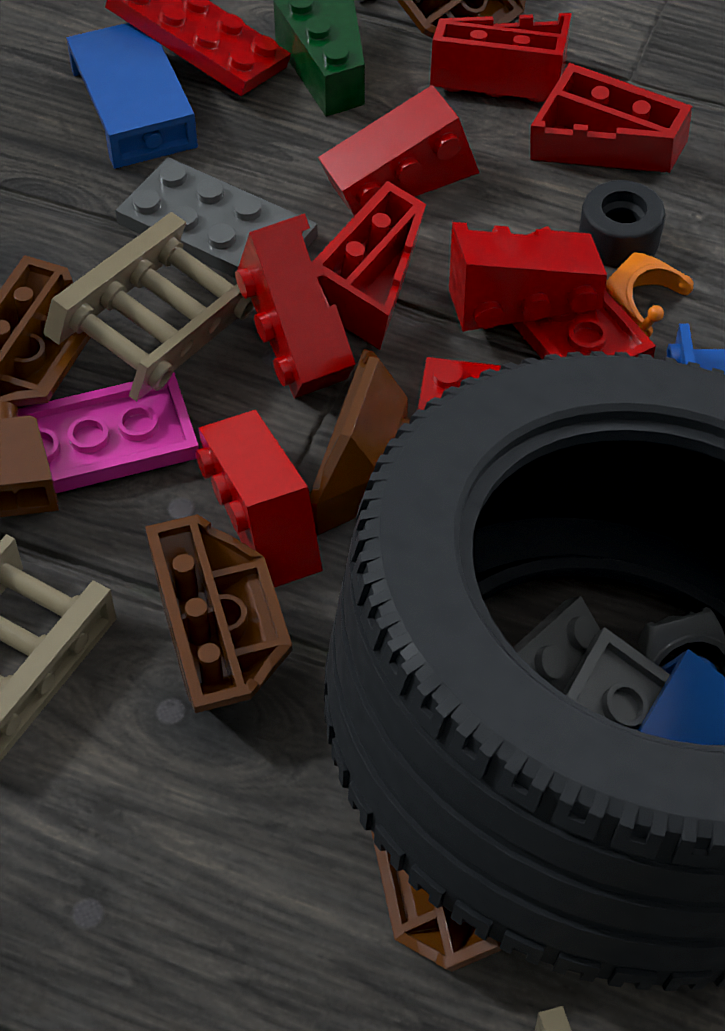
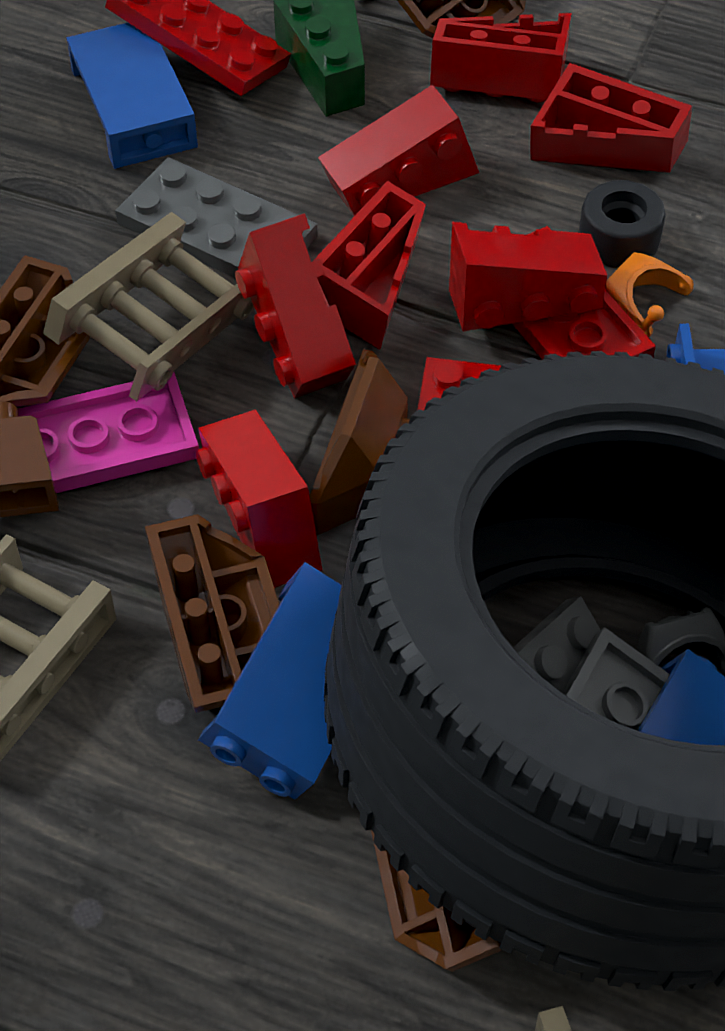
(277, 705): none -> blue panel

